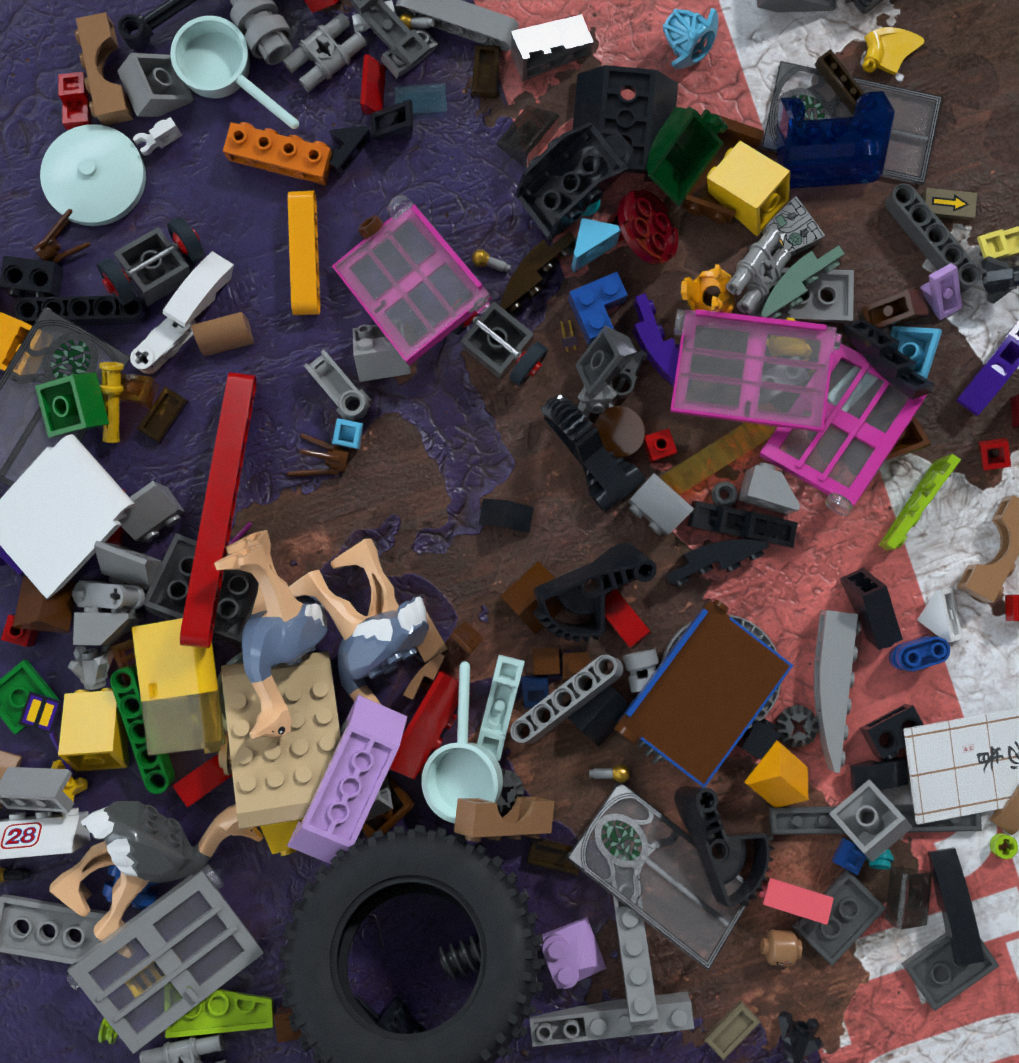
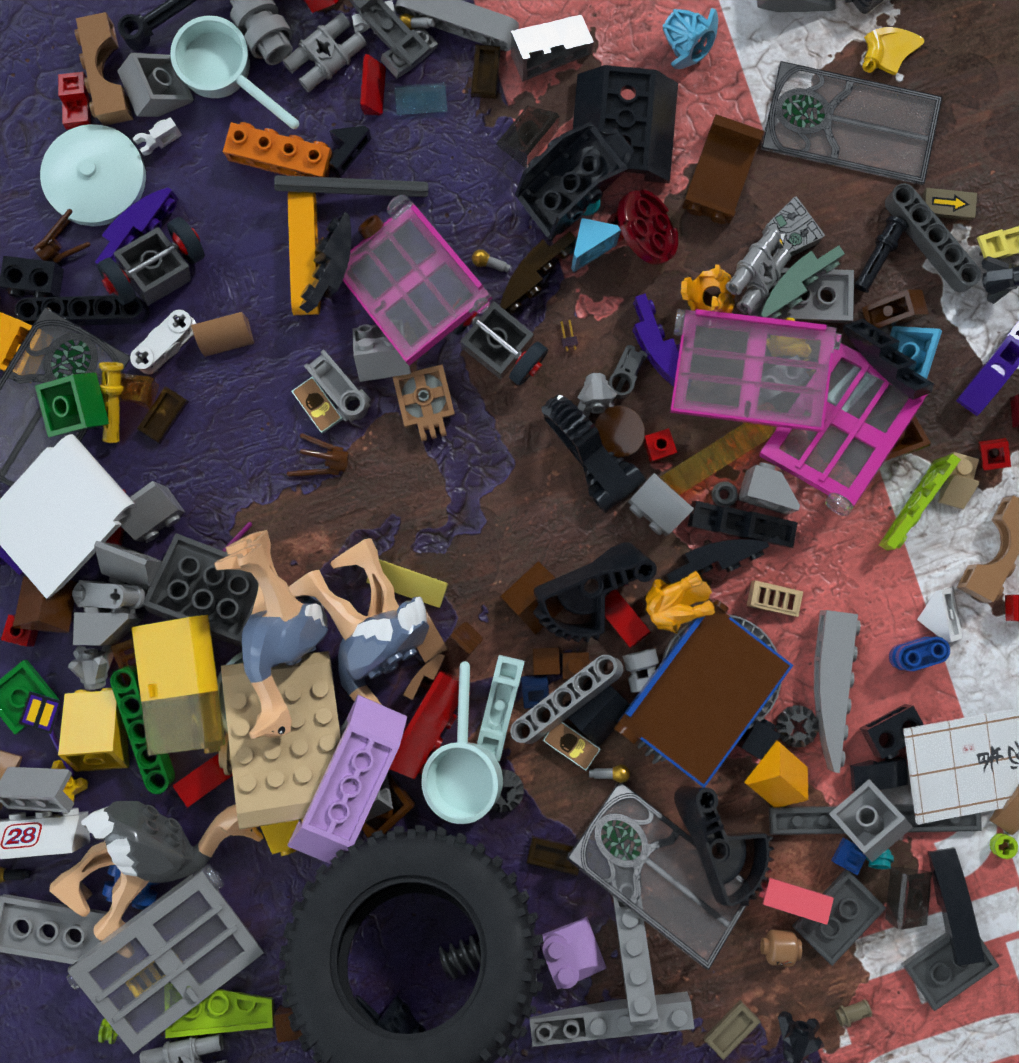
(137, 220): none -> dark purple slope
(199, 289): white slope -> none
(218, 511): red beam -> none
(317, 405): none -> medium nougat tile
(332, 260): none -> black slope
(347, 433): medium azure slope -> none
(350, 186): none -> dark grey axle
(393, 121): black slope -> none
(414, 584): none -> light yellow slope
(424, 400): none -> medium nougat piece
(481, 819): medium nougat arch -> none
(506, 515): black slope -> none
(572, 745): none -> medium nougat tile
(593, 301): blue brick -> none
(604, 359): dark grey slope -> none
(671, 603): none -> light orange piece
(684, 150): dark green piece -> none
(750, 186): yellow slope -> none
(754, 594): none -> tan slope
(834, 148): clear blue windscreen -> none
(839, 79): dark brown piece -> none
(853, 1013): none -> dark tan pin
(874, 608): black slope -> none
(888, 244): none -> black pin
(943, 291): lavender slope -> none
(961, 483): none -> tan slope

